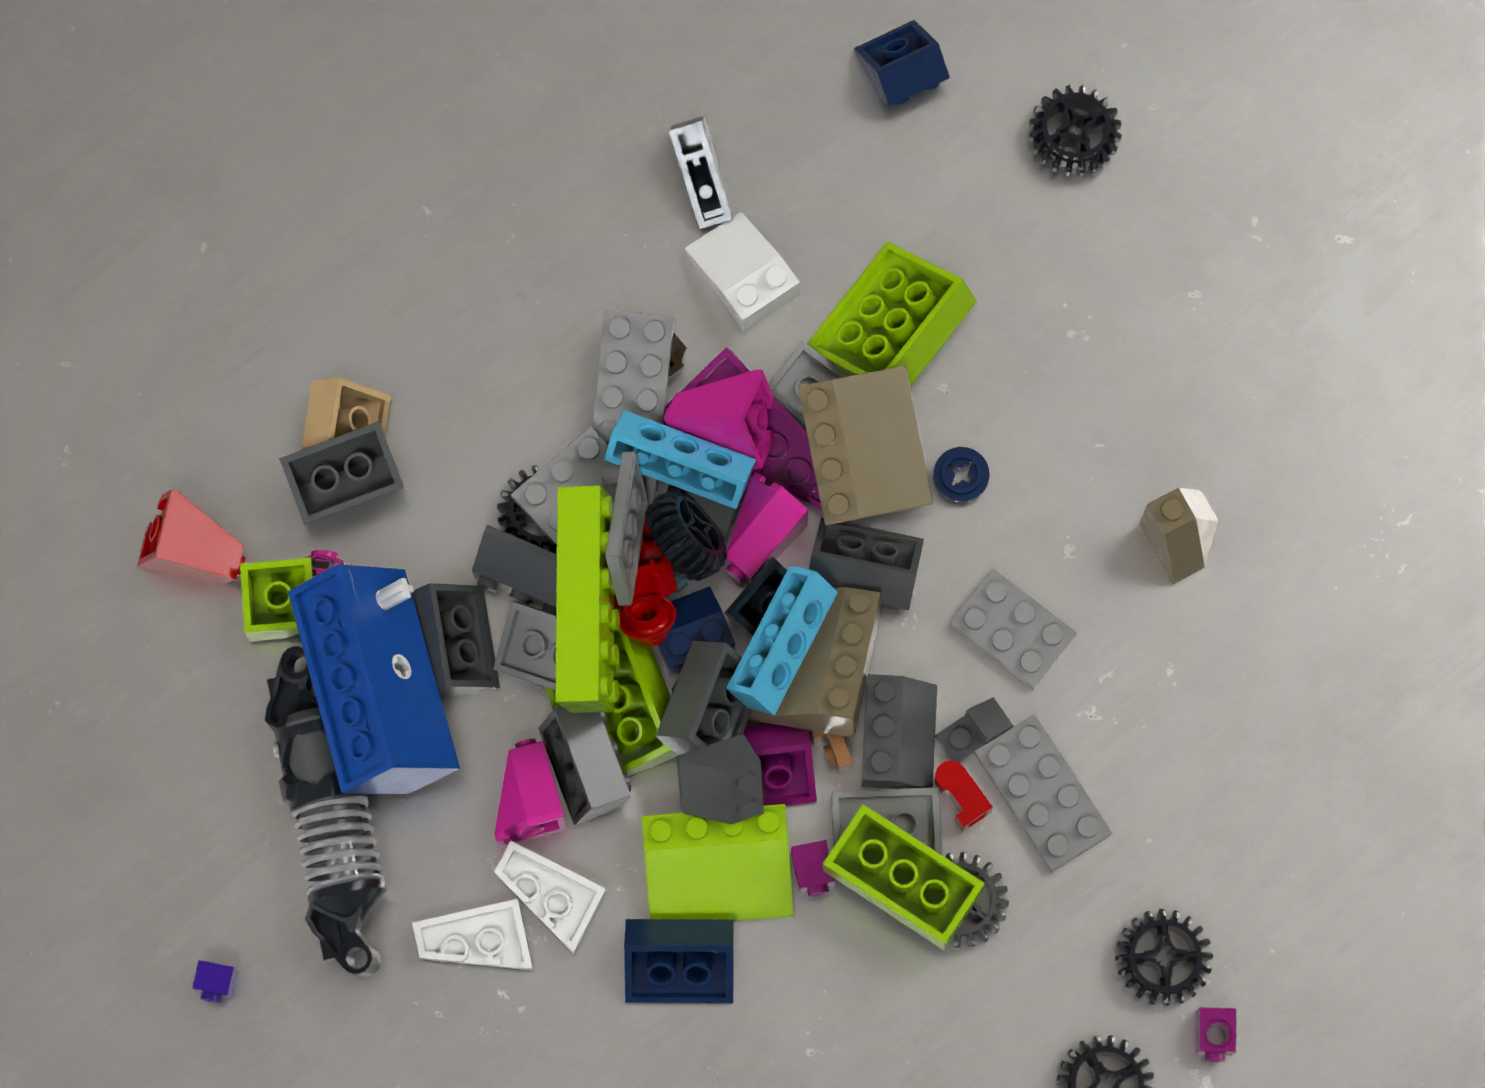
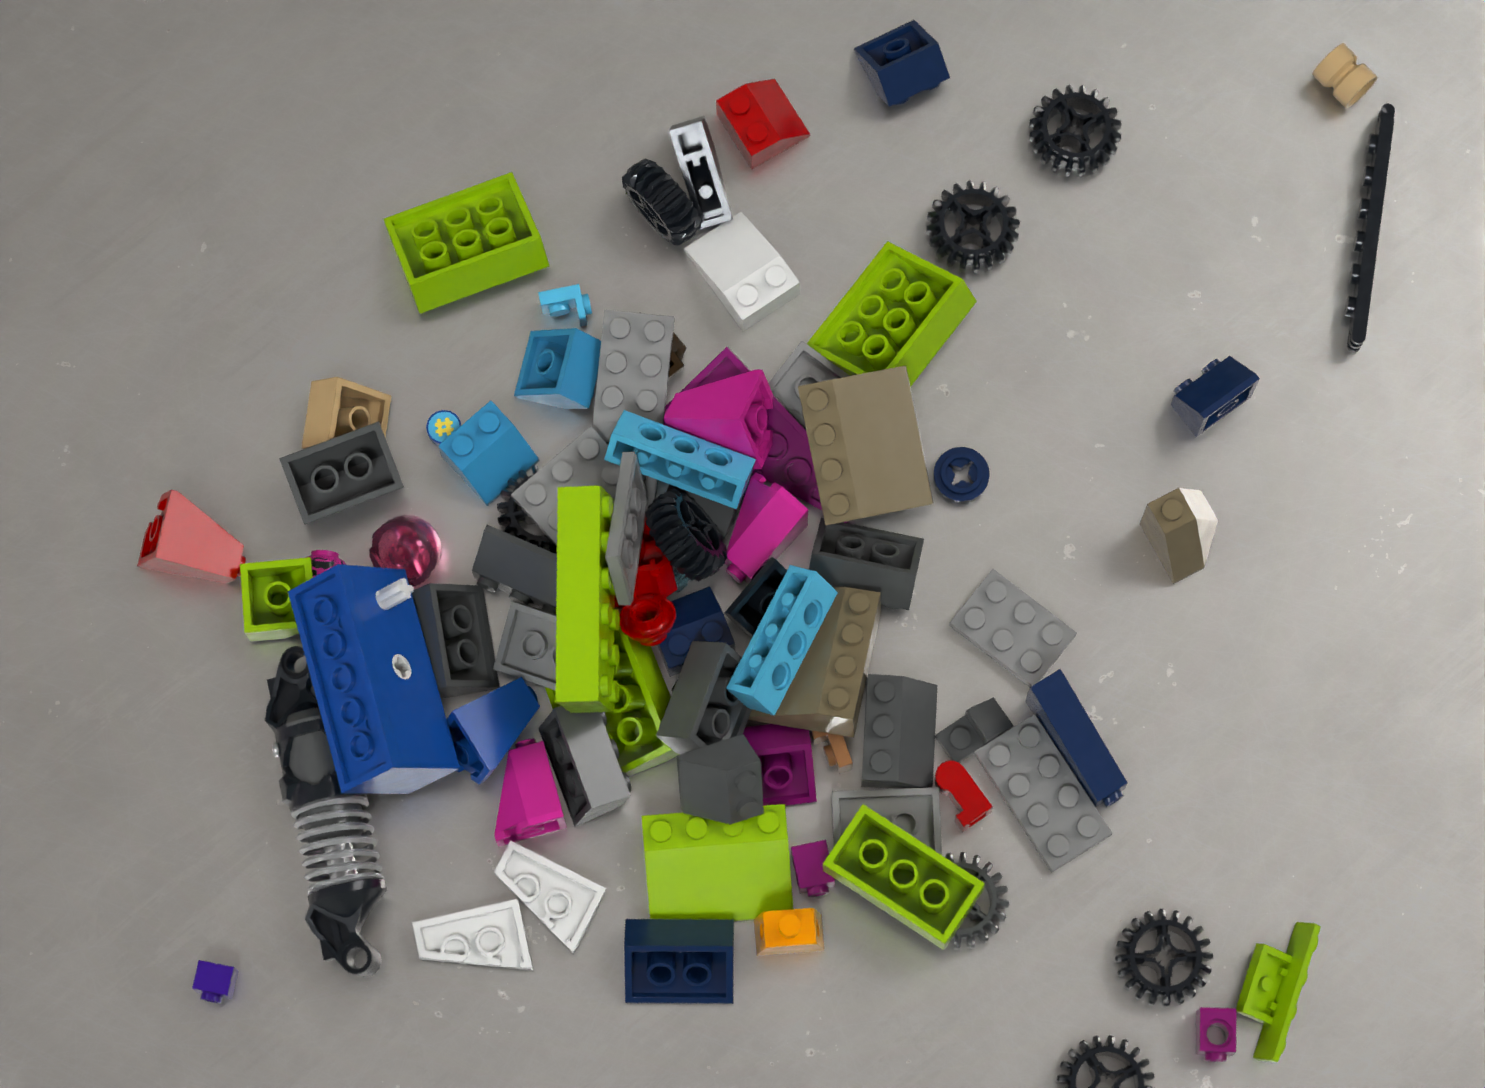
(409, 545): none -> clear pink cylinder
(442, 425): none -> tile
(466, 242): none -> lime slope
(488, 452): none -> dark azure slope
(490, 726): none -> blue slope
(559, 368): none -> dark azure slope
(561, 300): none -> medium azure bracket
(661, 202): none -> black gear
(760, 121): none -> red slope
(788, 931): none -> light orange torso
(957, 205): none -> black gear
(1076, 738): none -> dark blue slope
(1214, 394): none -> dark blue slope
(1274, 988): none -> lime bracket
(1344, 75): none -> tan wheel
(1367, 240): none -> black hinge

